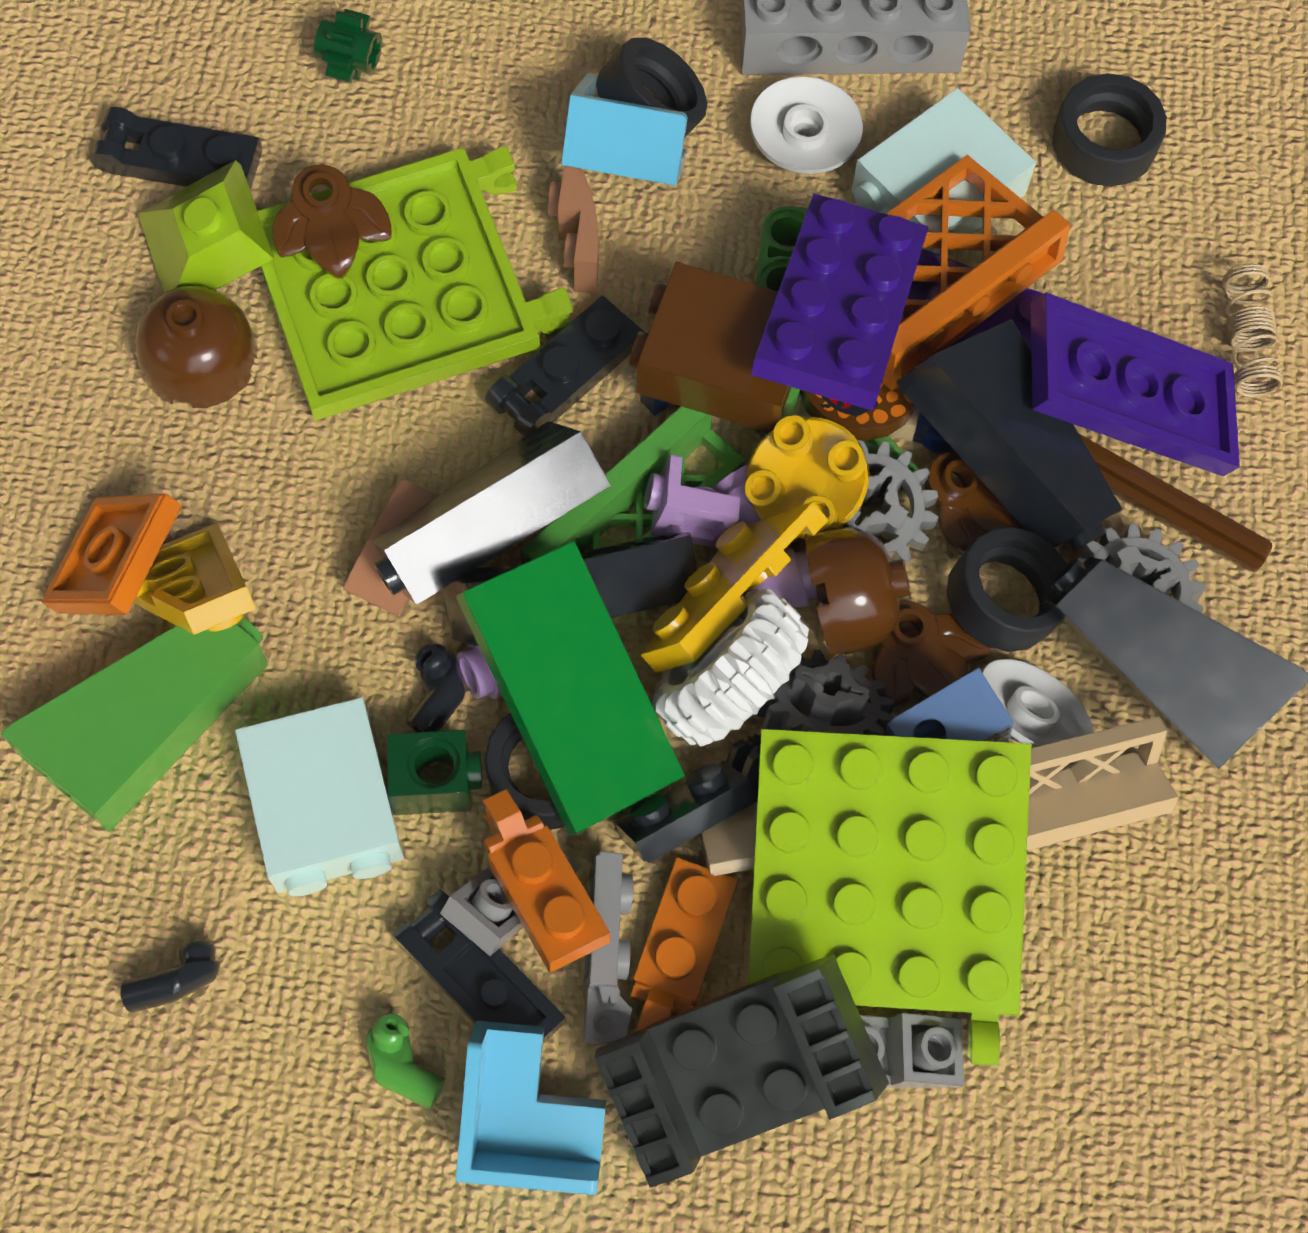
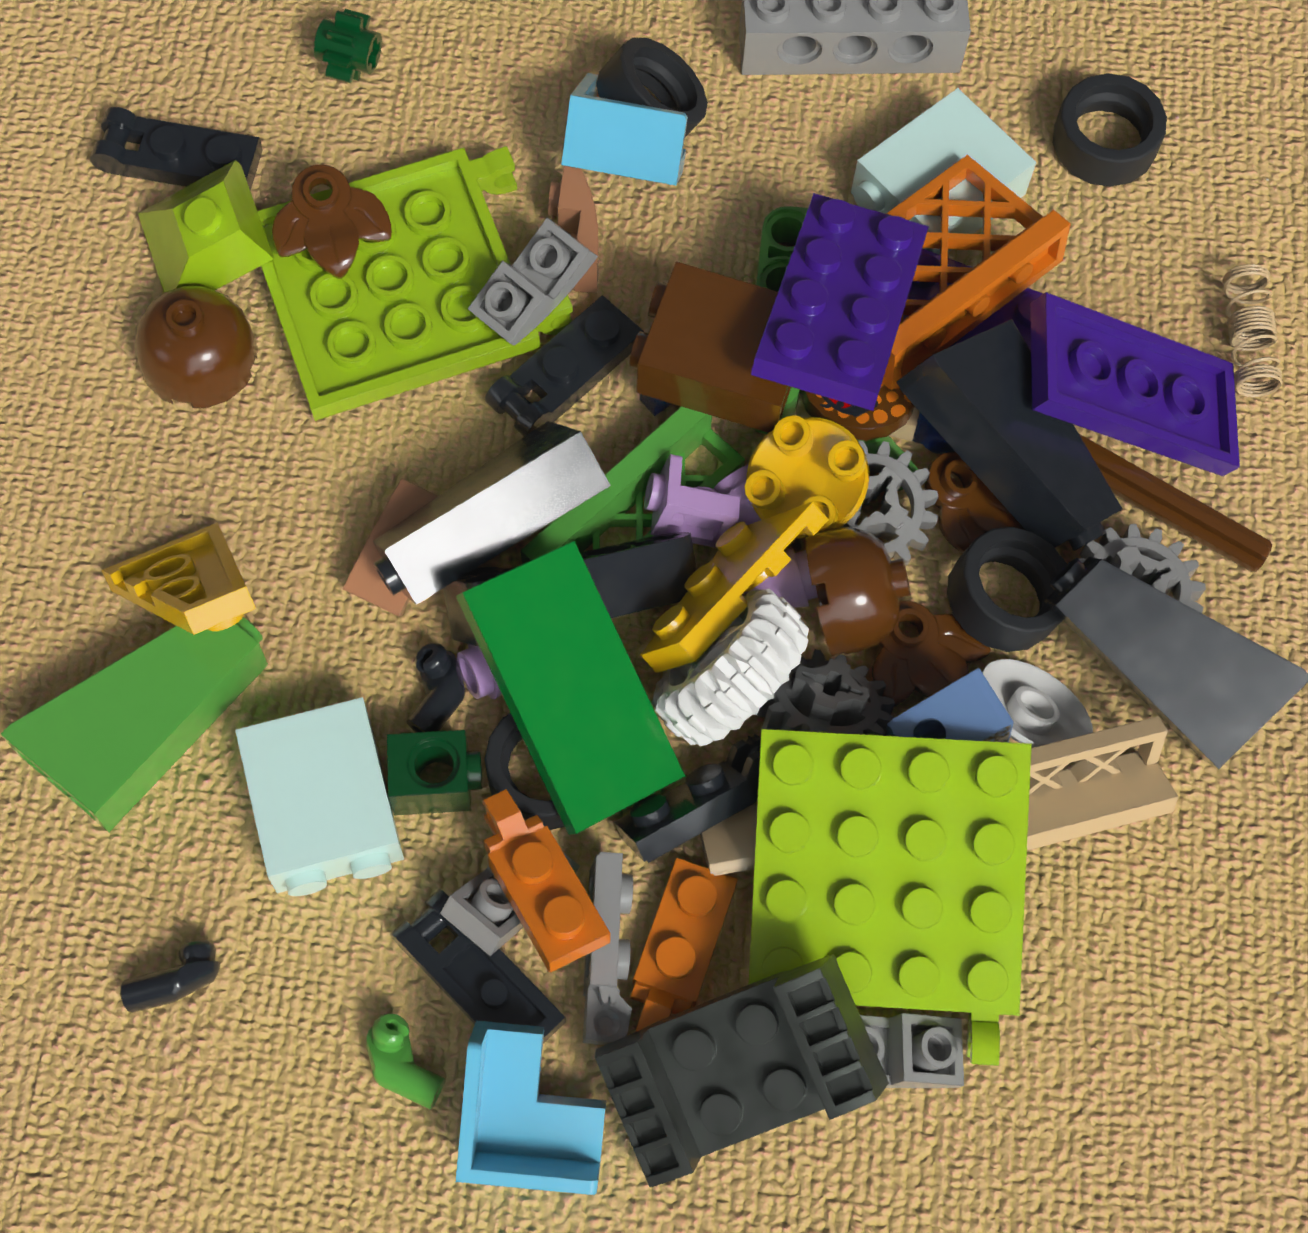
(111, 554): orange tile -> none
(536, 283): none -> light grey slope
(811, 109): white dish -> none

